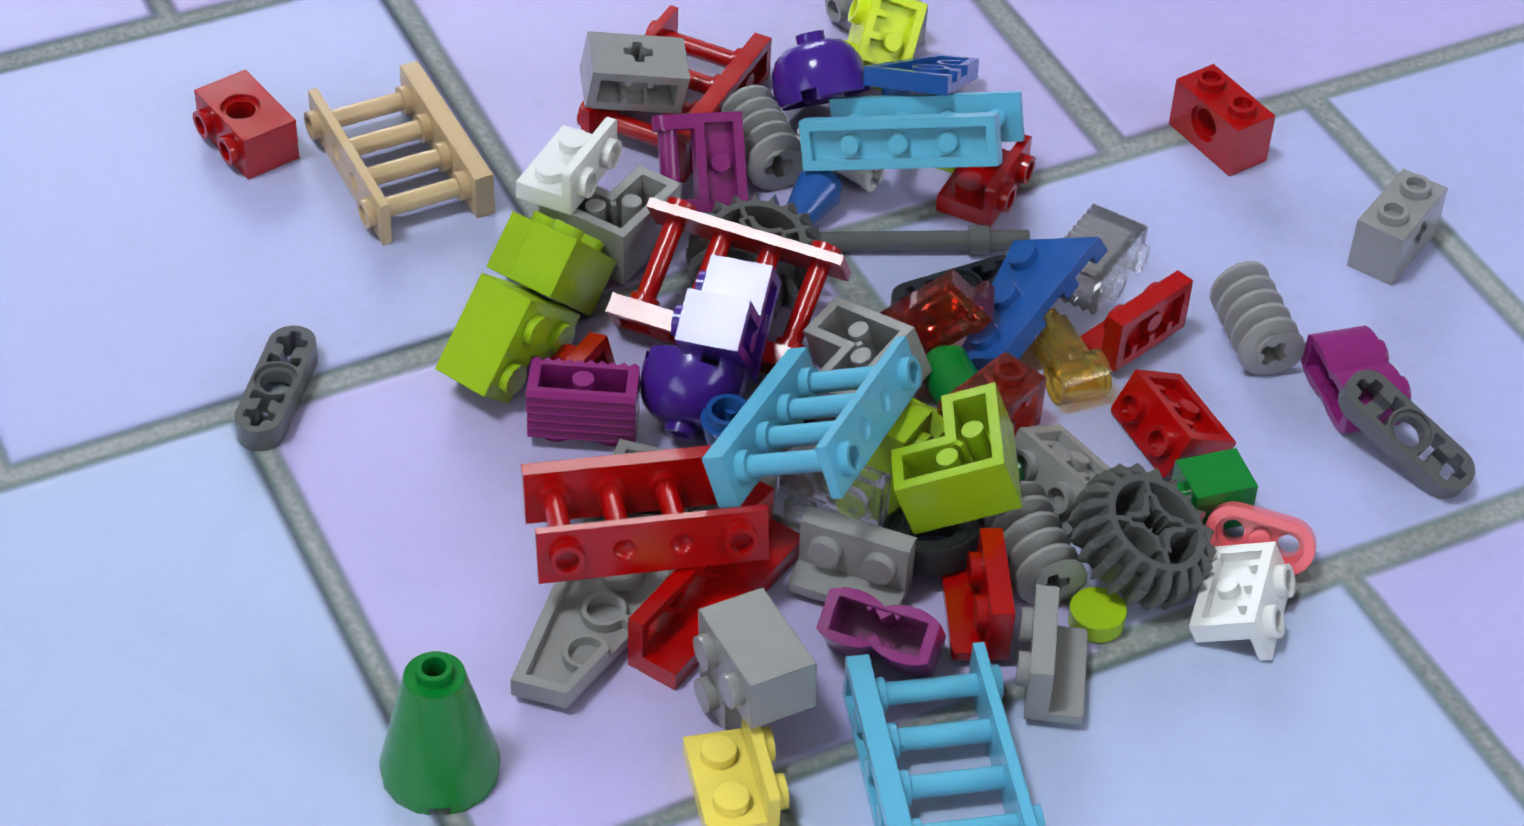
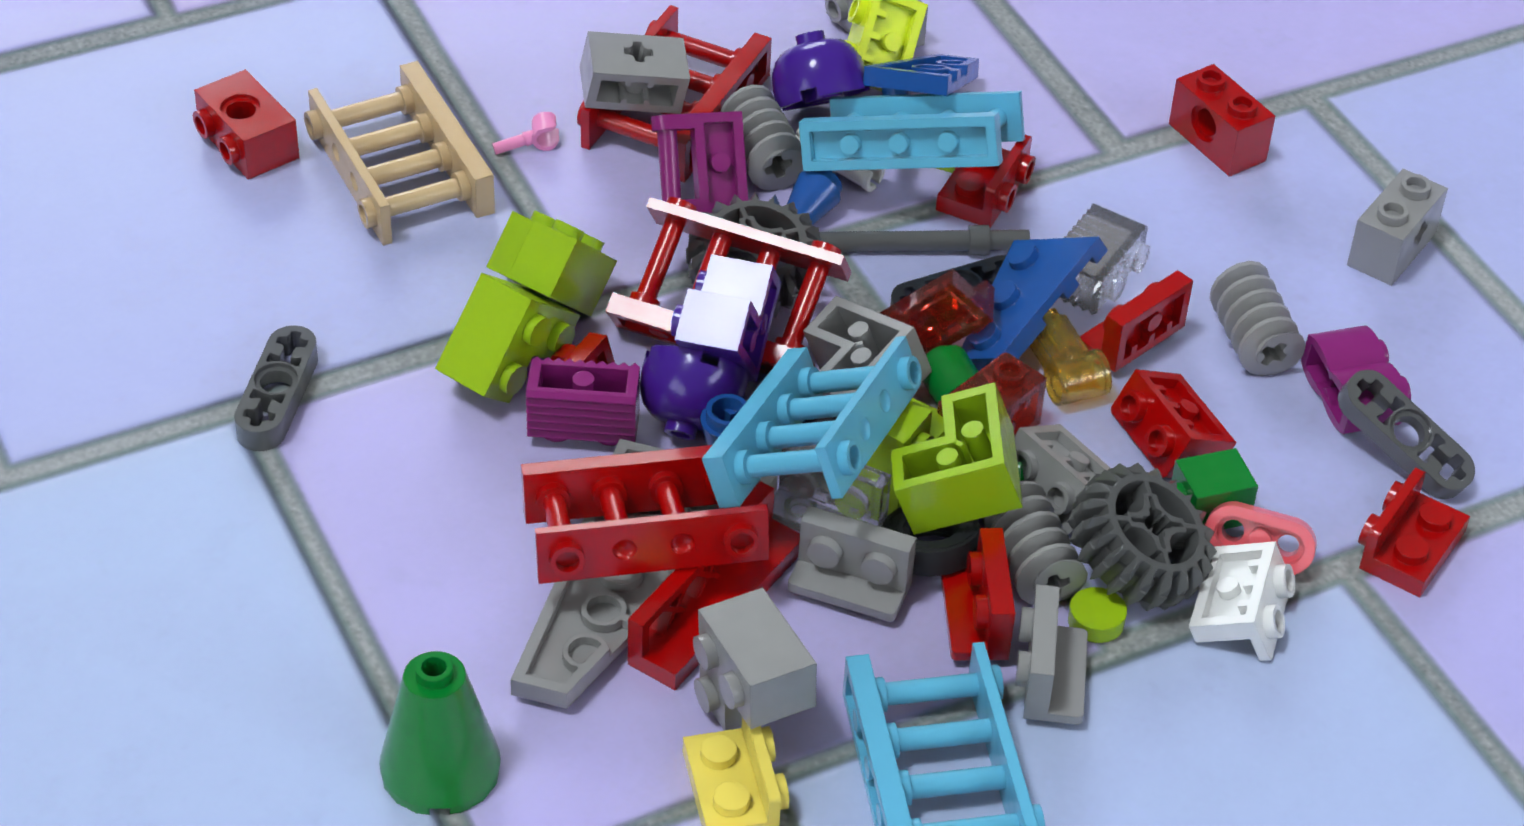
(543, 135): none -> bright pink hand
(570, 167): white bracket -> none
(623, 219): light grey brick -> none
(897, 634): magenta brick -> none
(1410, 536): none -> red bracket

